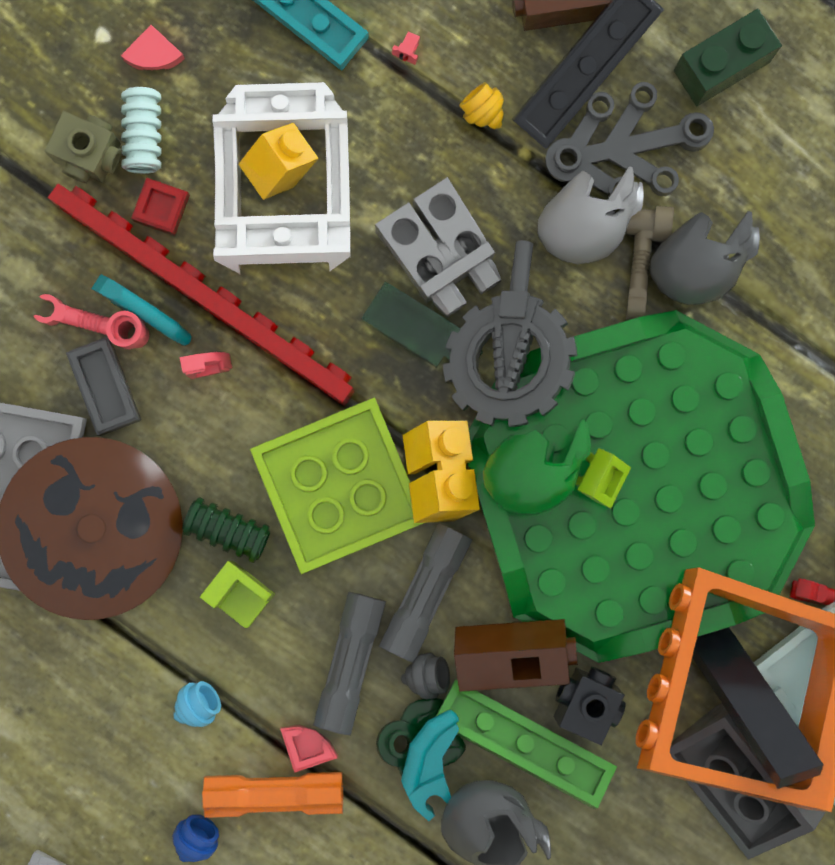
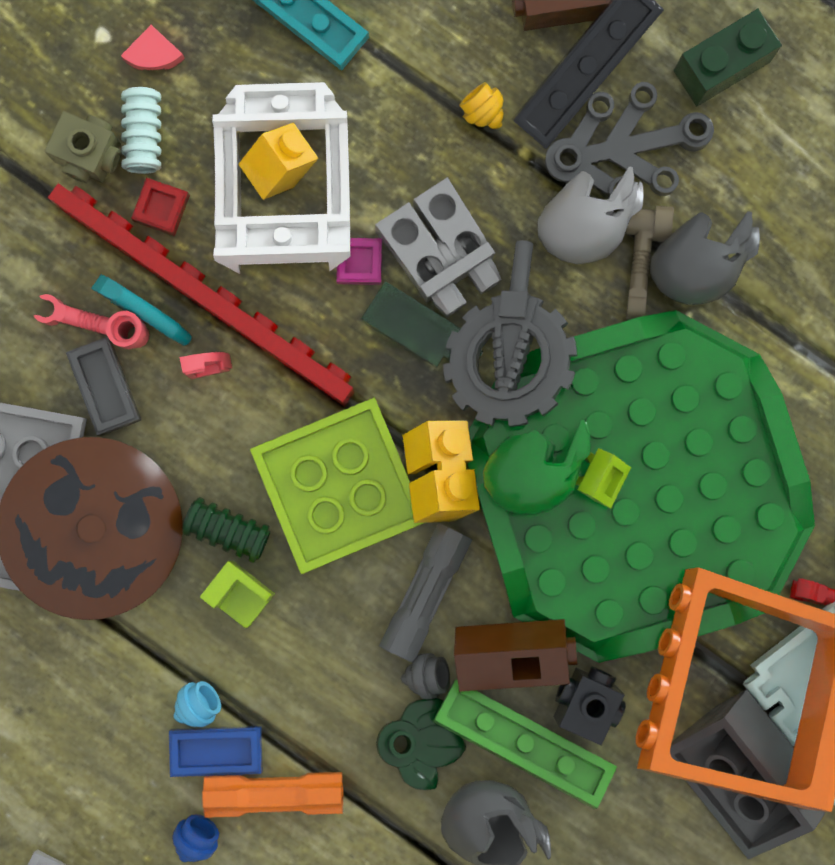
(215, 751): none -> blue tile
(307, 747): coral tile -> none
(348, 667): dark grey axle -> none
(364, 265): none -> dark pink tile
(407, 48): coral piece -> none
(424, 764): teal piece -> none
(755, 709): black tile -> none

